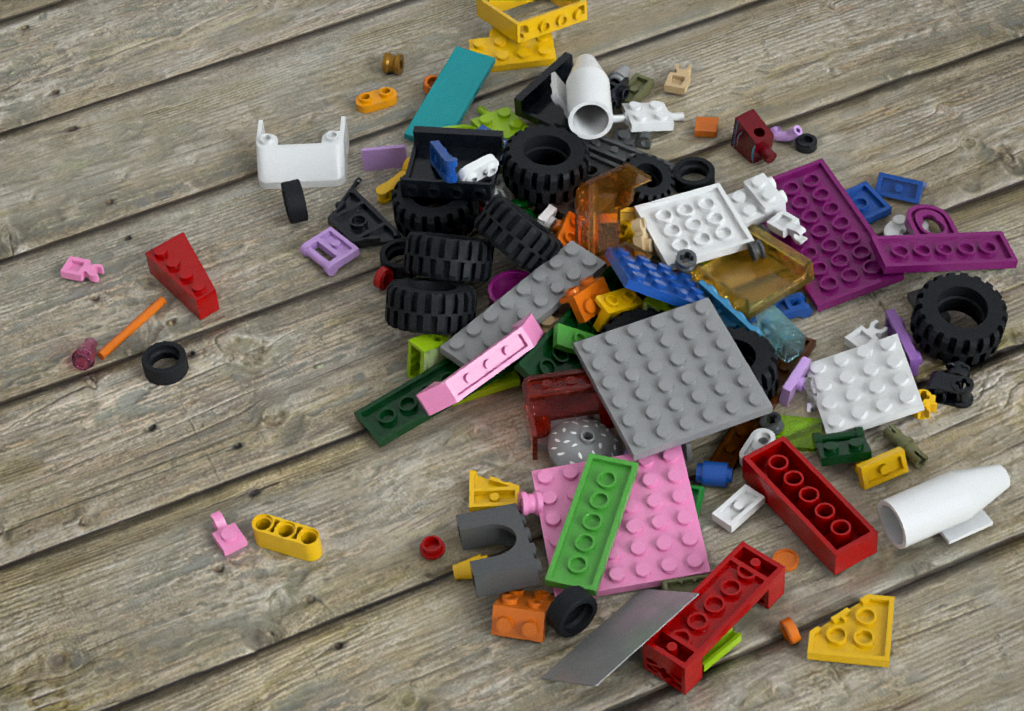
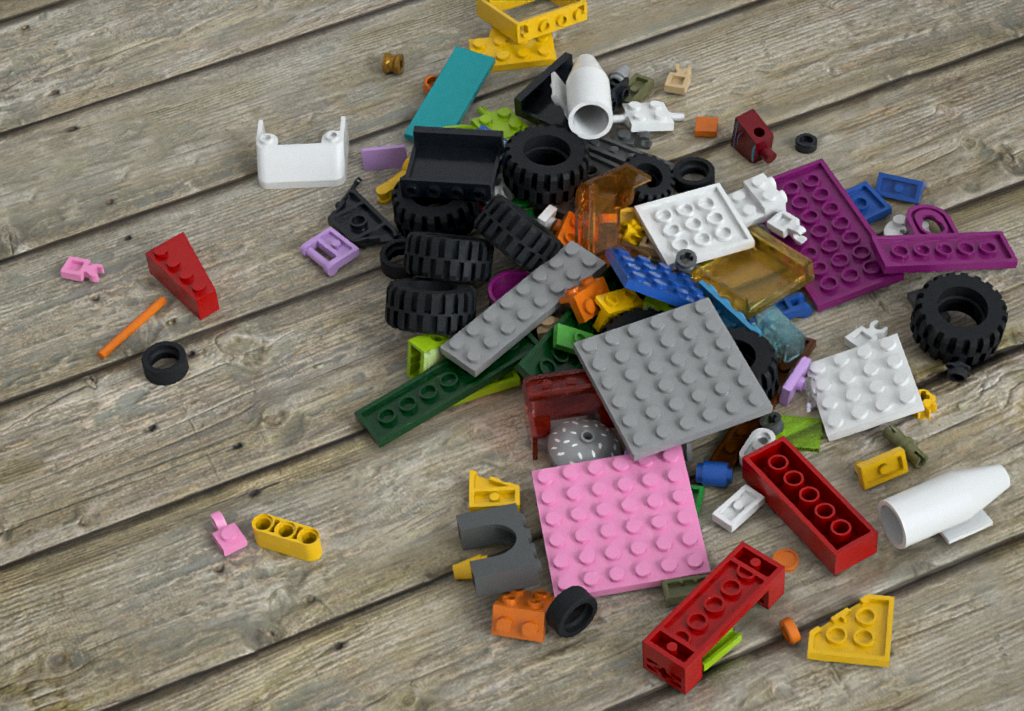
(84, 356): clear pink cone -> none
(294, 201): black tyre -> none
(376, 100): light orange plate -> none
(383, 277): red tile -> none
(432, 547): red plate -> none
(443, 162): blue plate -> none
(479, 169): white plate -> none
(483, 367): bright pink slope -> none
(530, 503): bright pink wheel -> none
(592, 523): bright green plate -> none
(619, 637): light grey piece -> none
(640, 237): tan plate -> none
(756, 250): dark grey bush -> none
(786, 136): lavender arm -> none
(841, 447): dark green plate -> none
(897, 326): medium lavender plate -> none
(949, 389): black piece -> none

